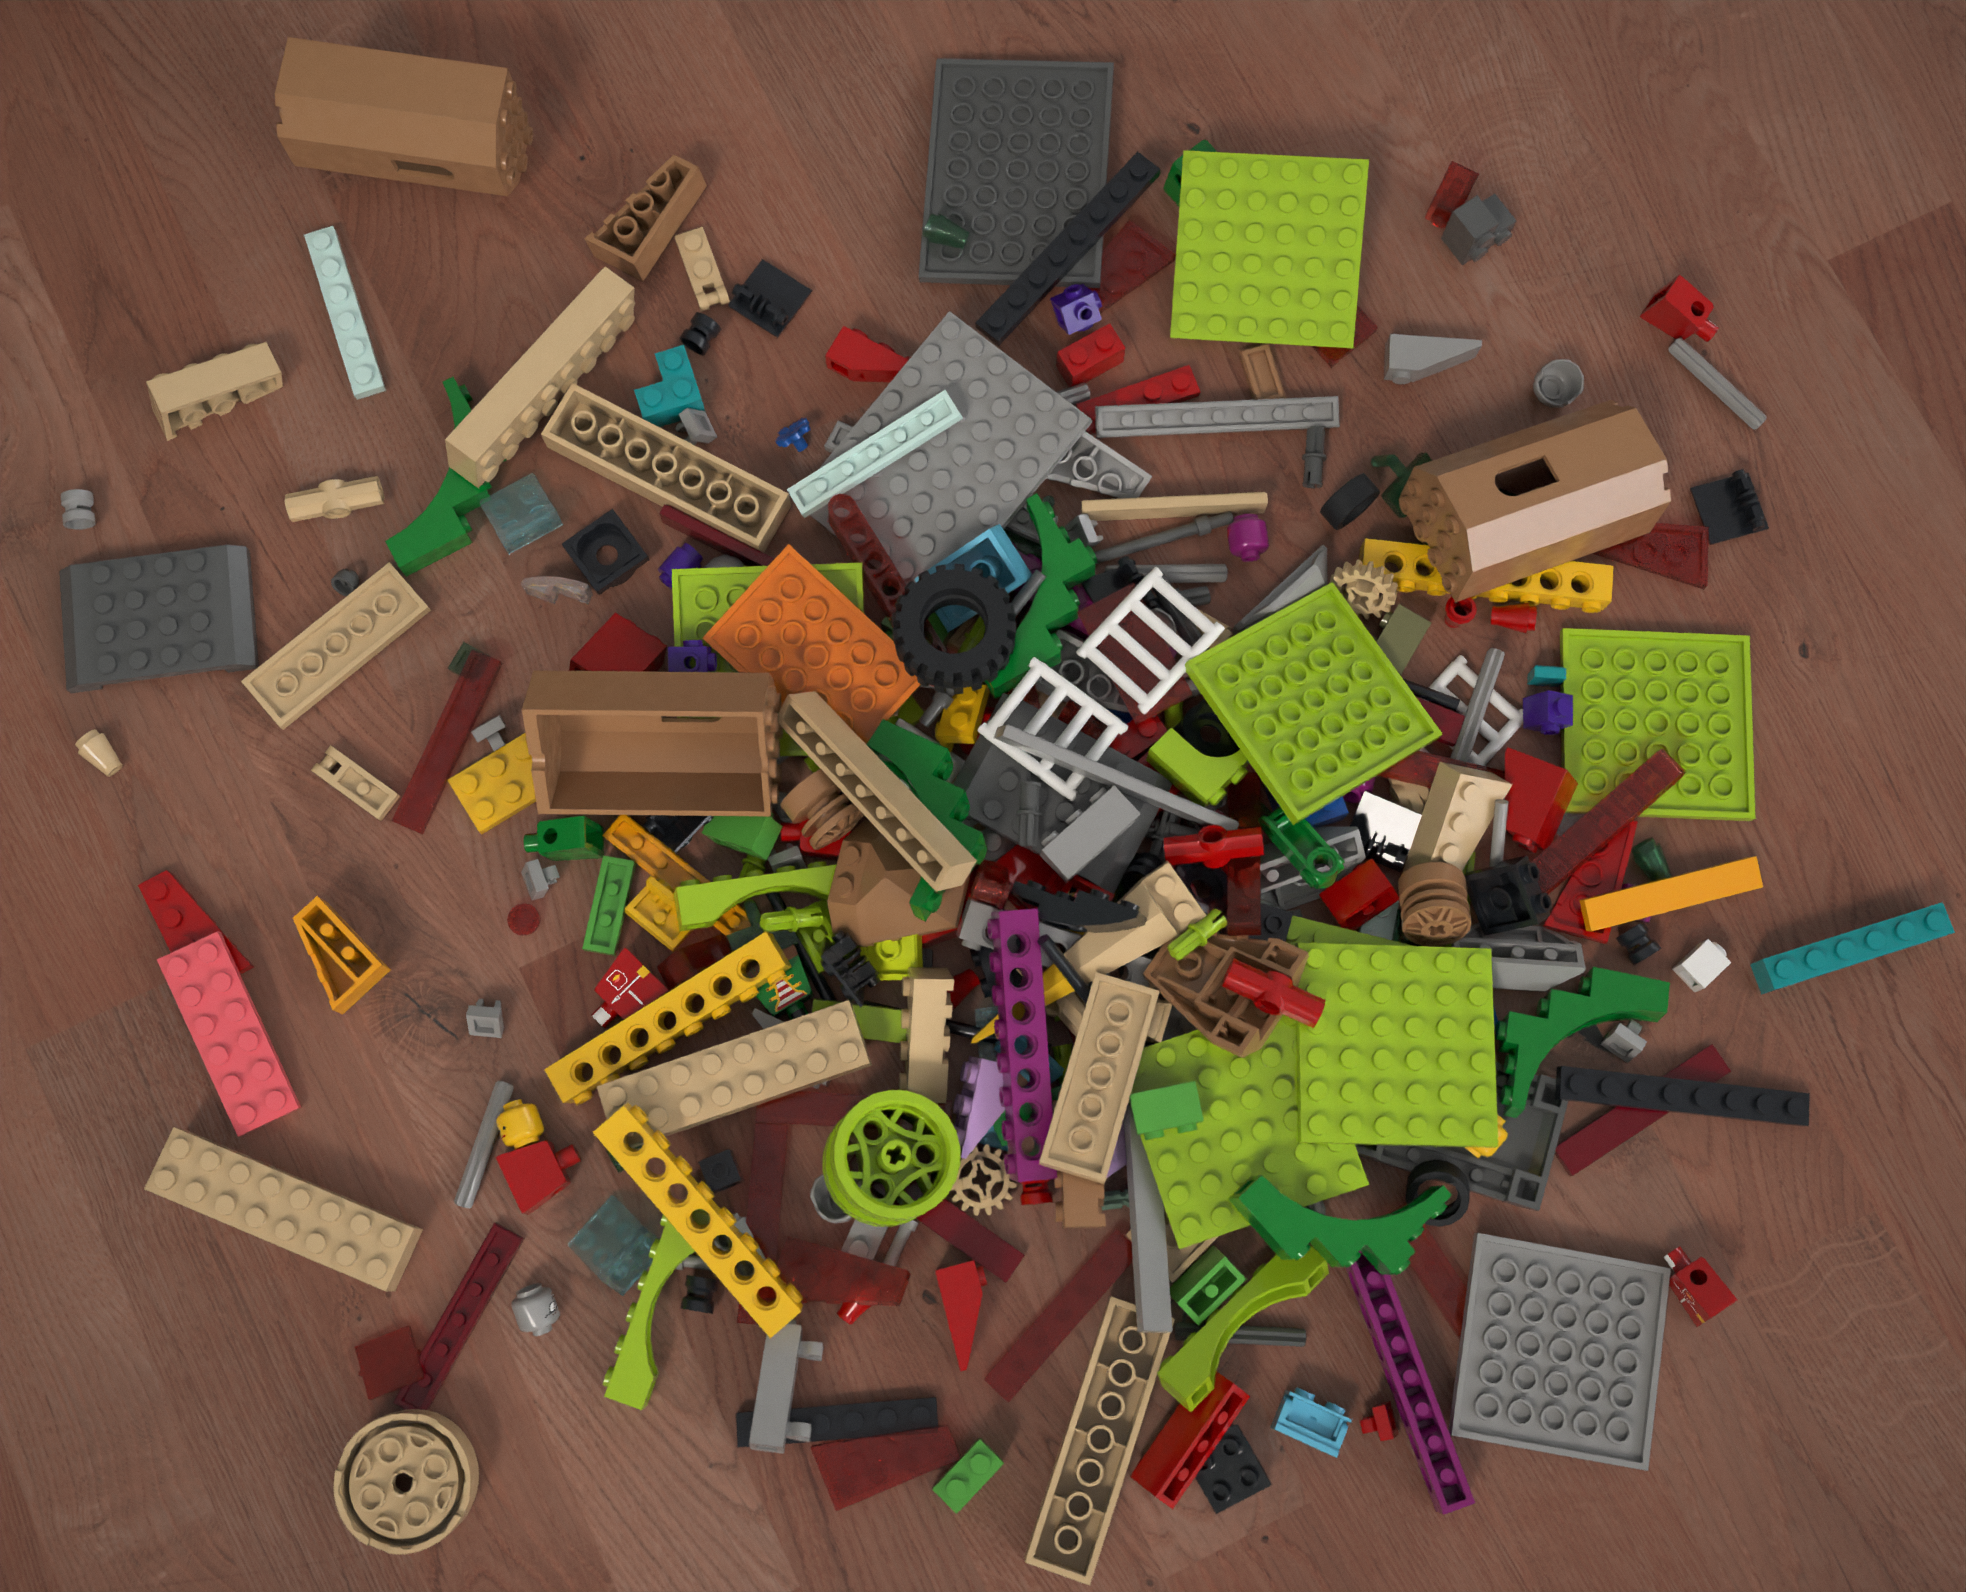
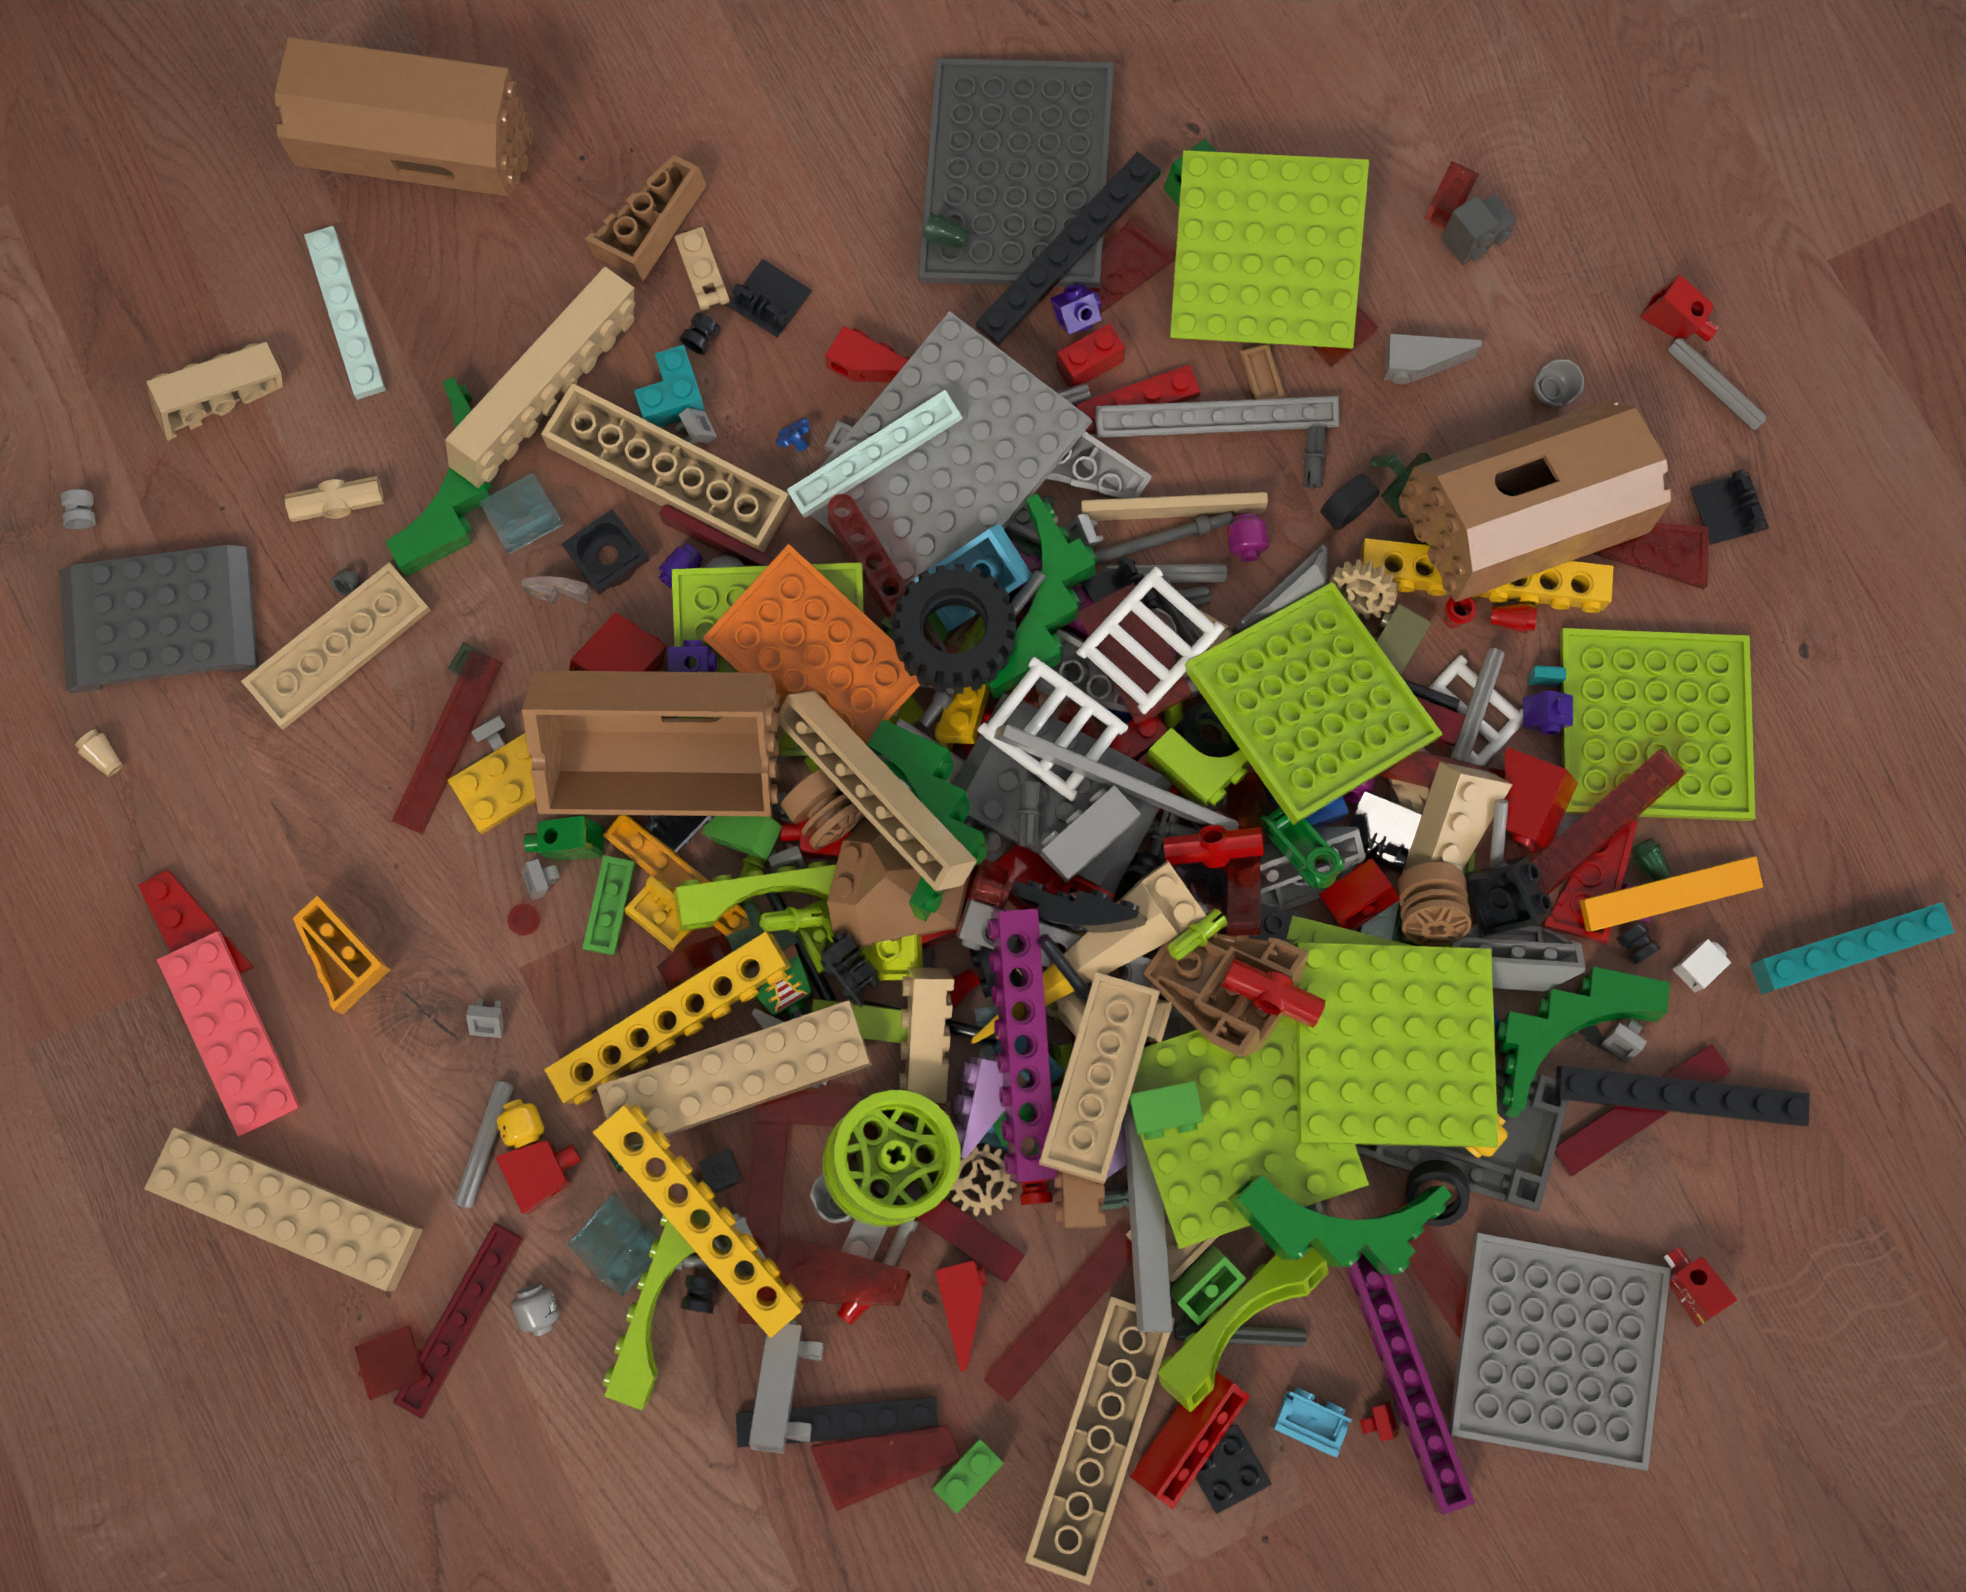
(356, 784): tan plate -> none
(442, 1484): tan brick -> none
(626, 989): red torso -> none

